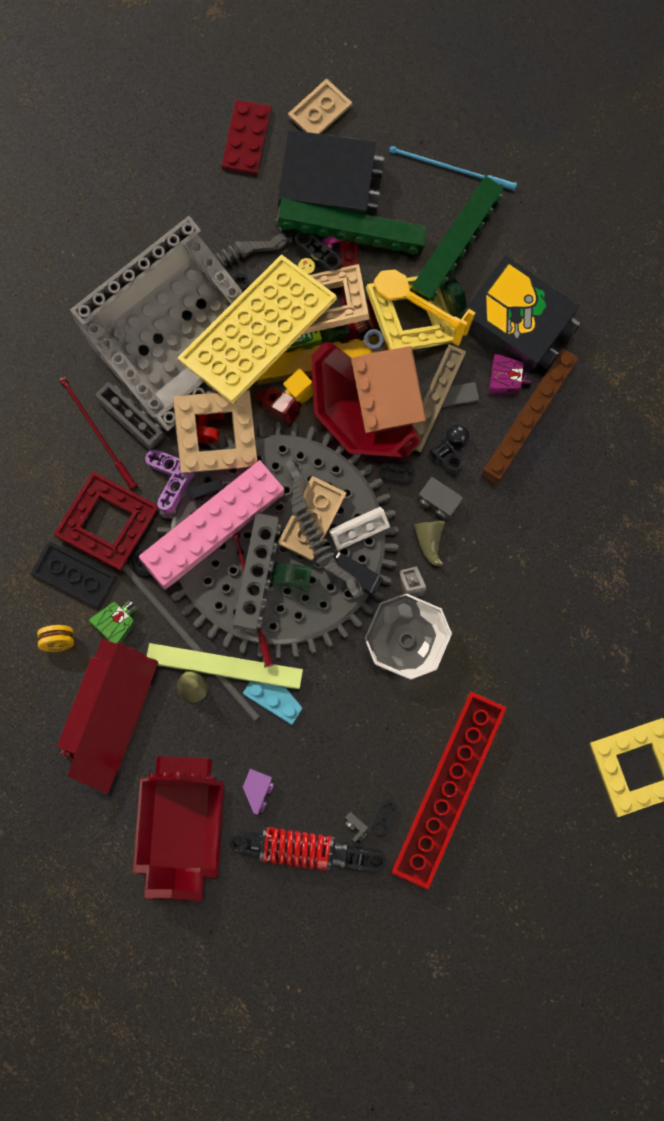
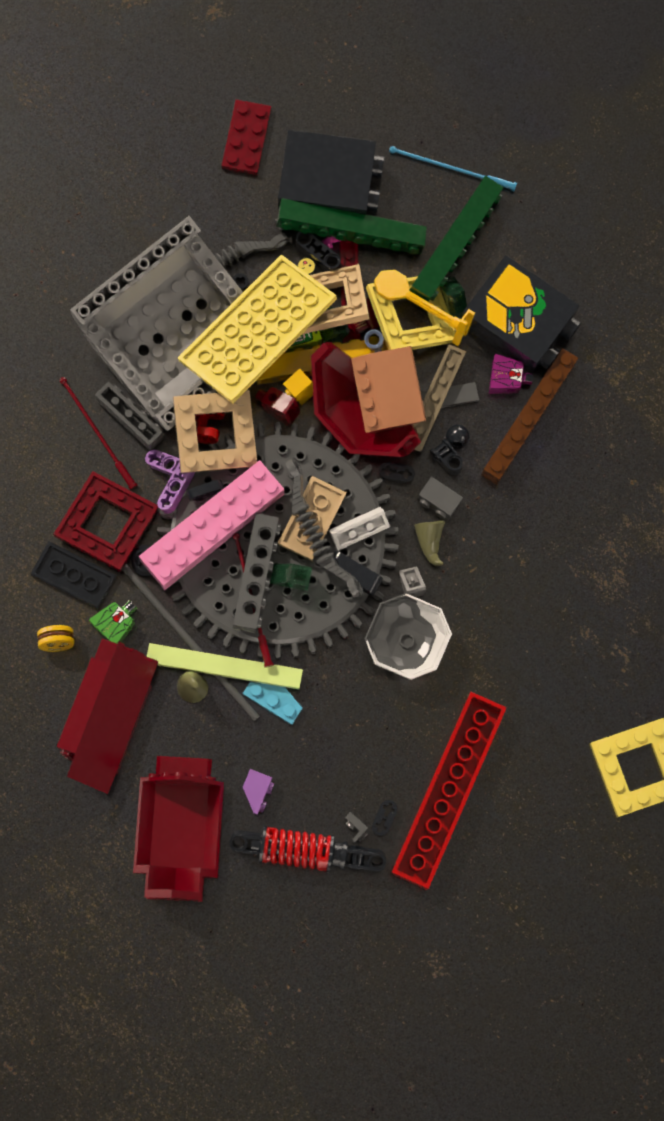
(320, 108): tan plate -> none

